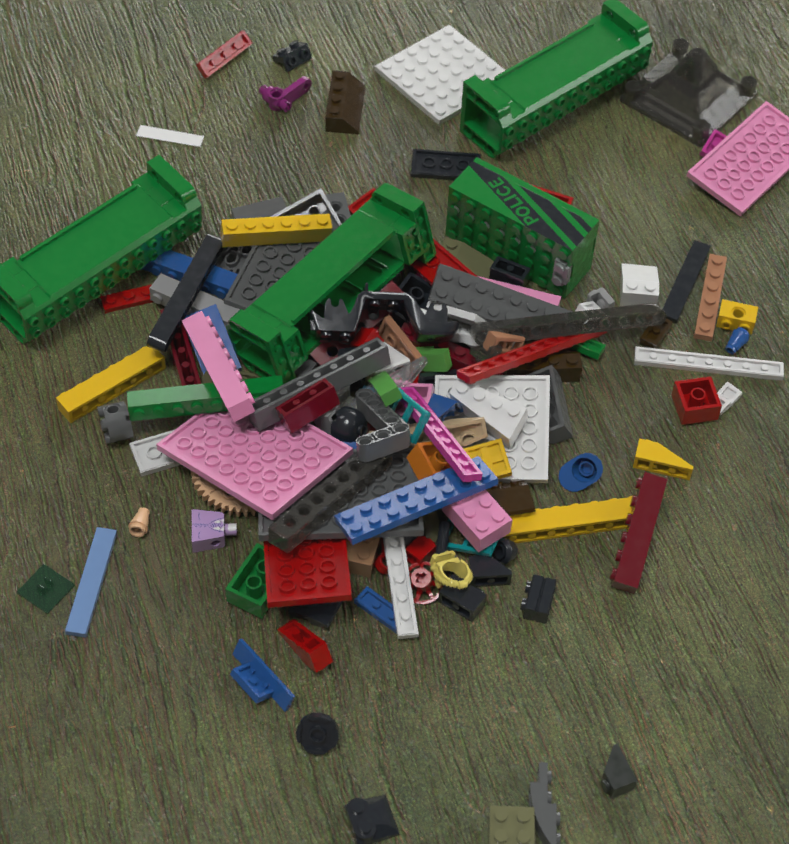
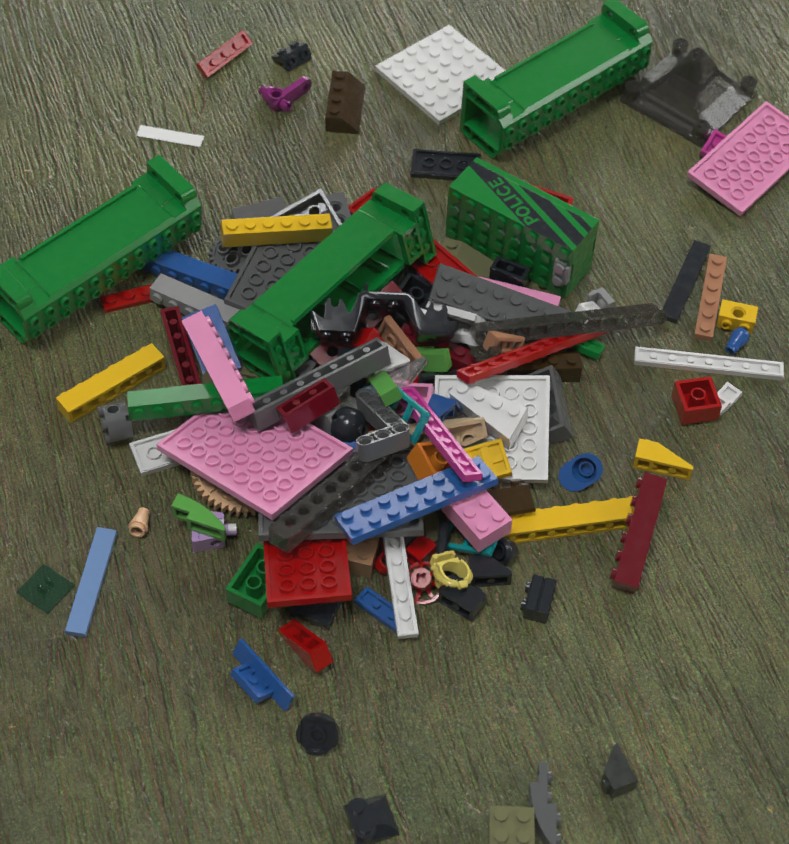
(185, 294): black beam -> none
(198, 517): none -> bright green slope
(638, 284): white slope -> none
(655, 334): dark brown plate -> none

